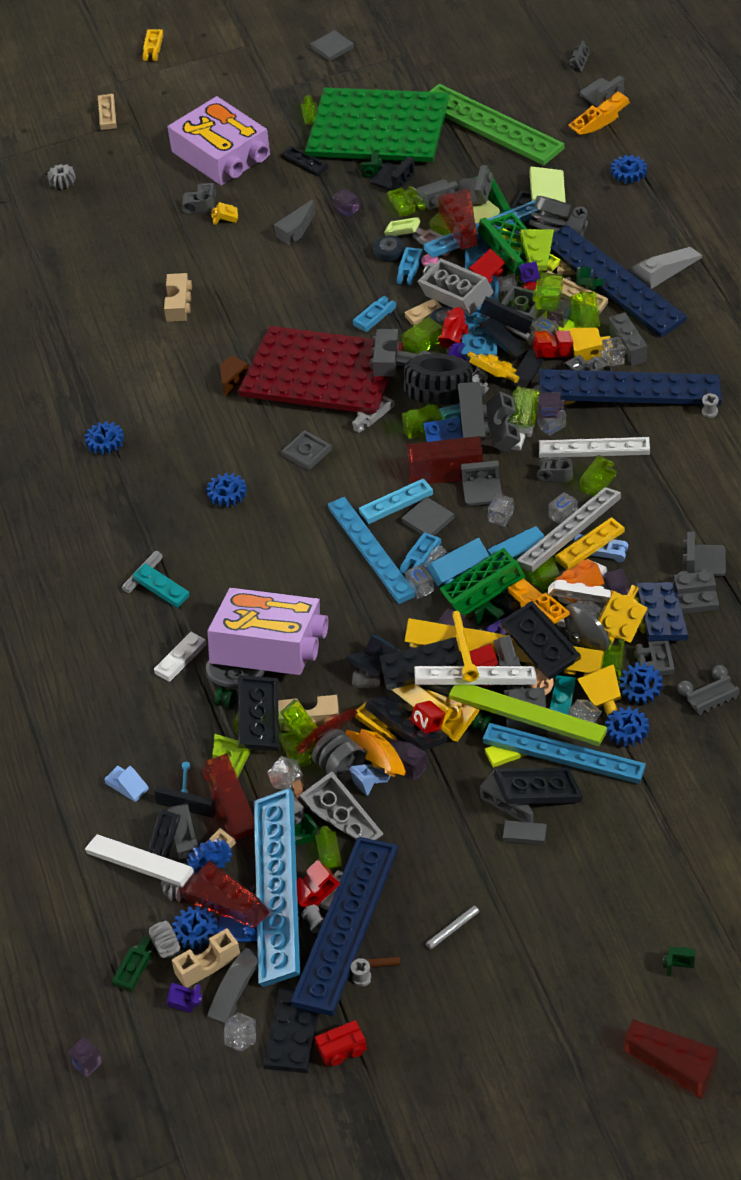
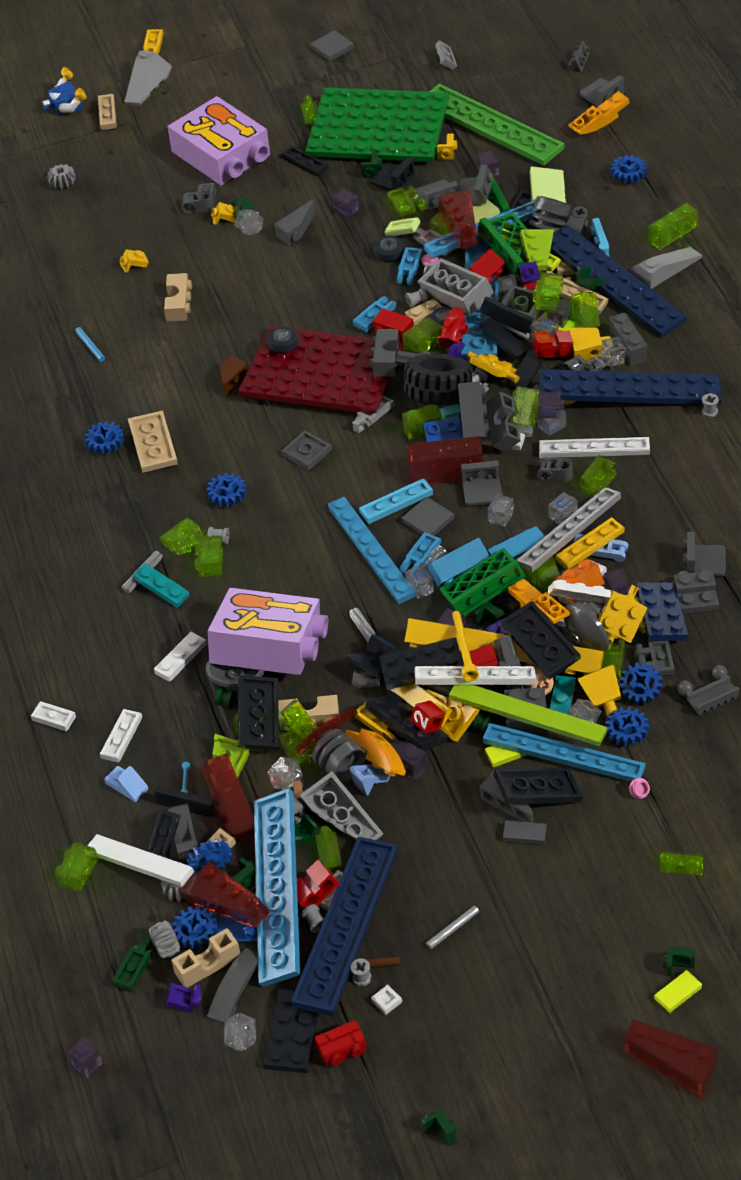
(53, 716): none -> white plate
(63, 96): none -> torso
(76, 866): none -> clear neon green brick
(90, 344): none -> dark azure bar
(121, 735): none -> white tile
(133, 258): none -> yellow bracket
(146, 75): none -> light grey wedge
(152, 441): none -> tan plate
(179, 536): none -> clear neon green plate
(209, 556): none -> clear neon green brick
(224, 533): none -> light grey bush
(242, 203): none -> dark green bracket
(247, 873): none -> dark green bracket
(249, 221): none -> clear brick
(282, 339): none -> black wheel
(361, 623): none -> light grey axle
(386, 999): none -> white tile
(391, 320): none -> red brick
(416, 297): none -> light grey bush
(439, 1121): none -> dark green bracket
(446, 55): none -> light grey plate
(446, 151): none -> yellow bracket
(489, 159): none -> clear purple brick
(599, 236): none -> medium azure plate
(639, 788): none -> bright pink plate
(673, 225): none -> clear neon green brick
(678, 991): none -> neon yellow tile
(681, 863): none -> clear neon green hinge

